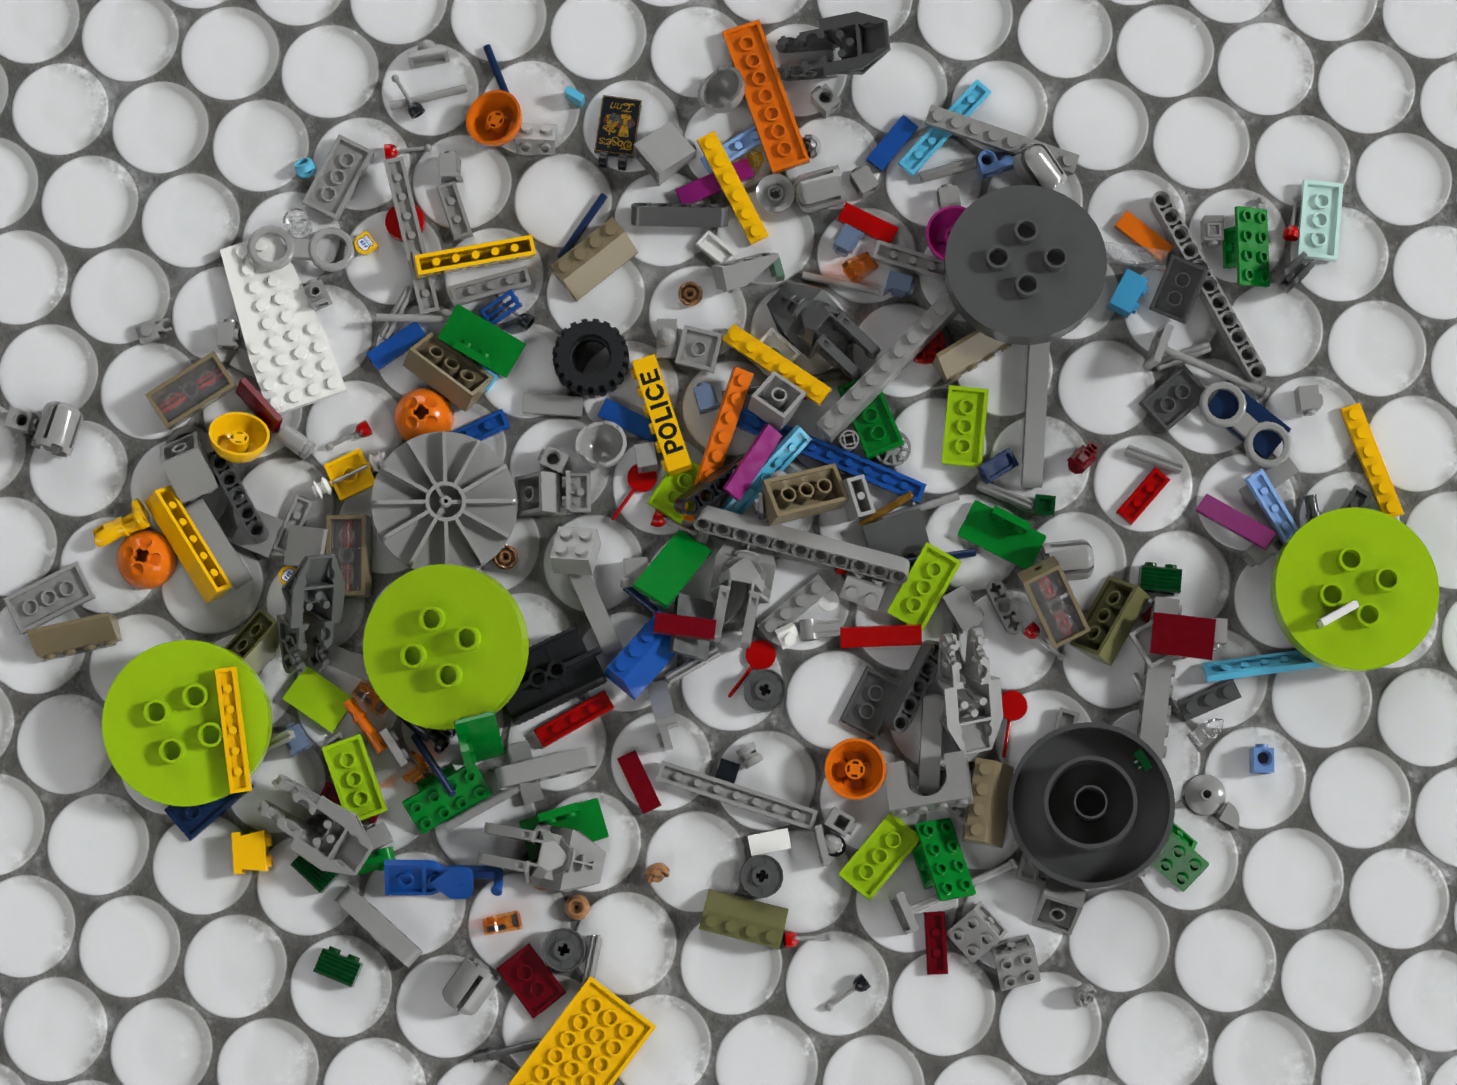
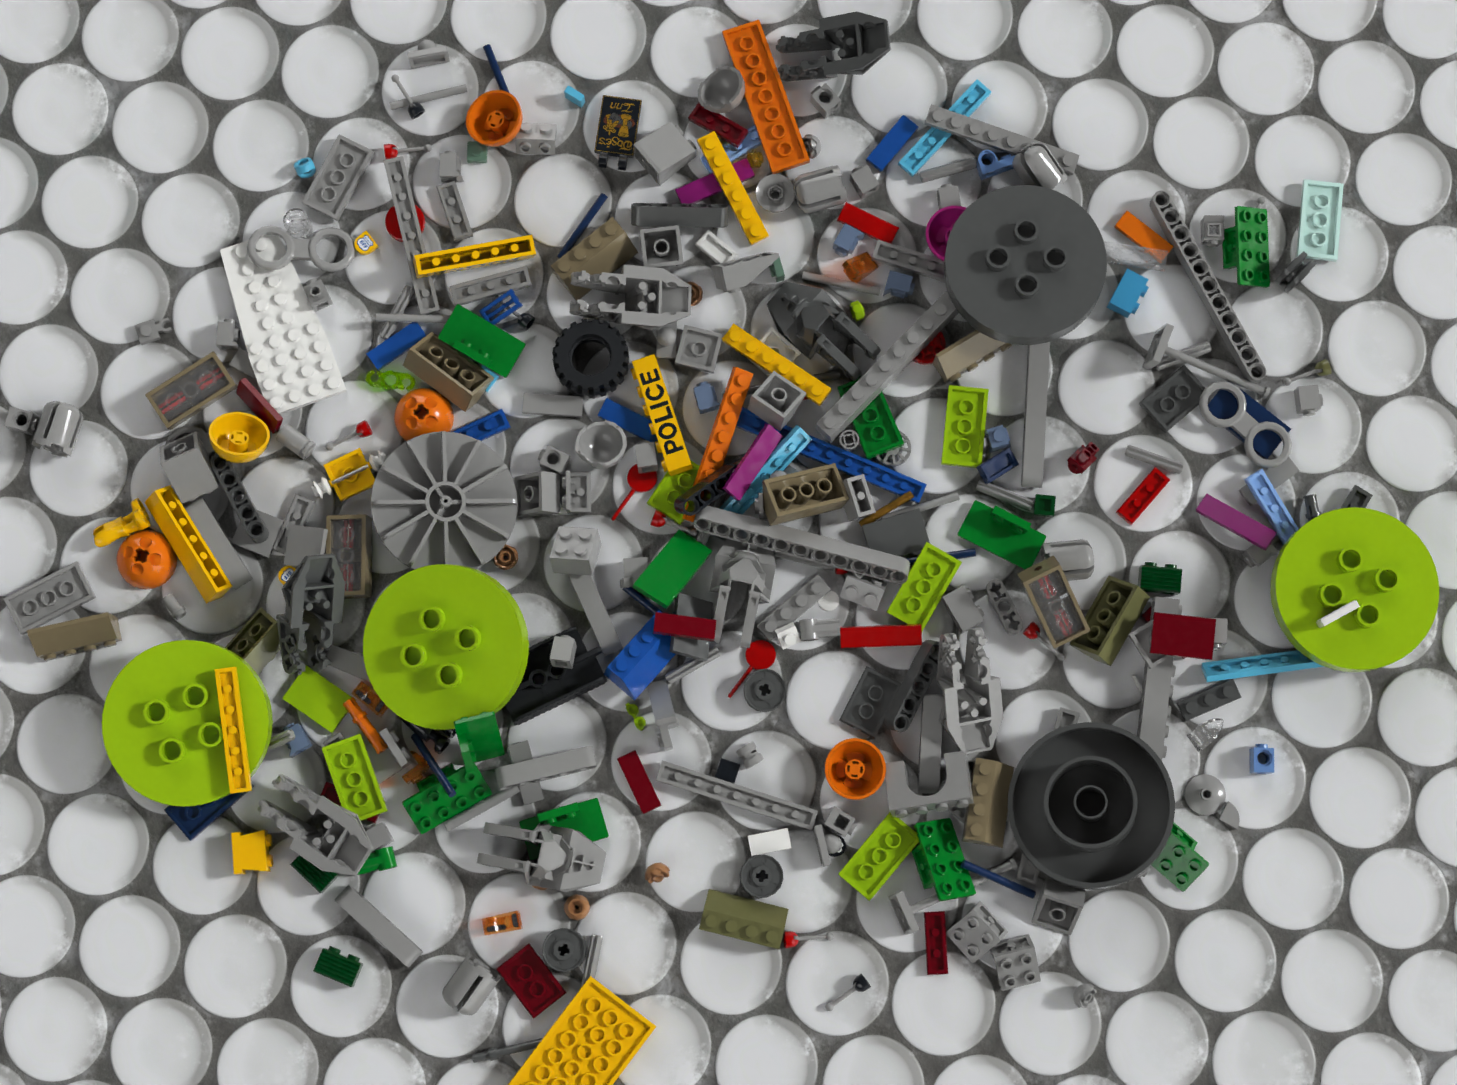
(174, 607): none -> light grey pin
(398, 384): none -> clear neon green piece
(431, 877): blue plate -> none
(476, 152): none -> sand green plate
(563, 651): none -> light grey brick
(574, 719): red tile -> none
(639, 721): none -> lime piece
(651, 296): none -> light grey connector
(661, 246): none -> light grey slope
(723, 127): none -> dark red tile
(857, 310): none -> lime tile
(998, 438): none -> sand blue window
(998, 879): none -> dark blue bar
(1014, 708): red piece -> none
(1141, 761): dark green plate -> none
(1179, 289): dark grey tile -> none
(1291, 232): hinge -> none
(1322, 369): none -> hinge
(1371, 460): yellow plate -> none

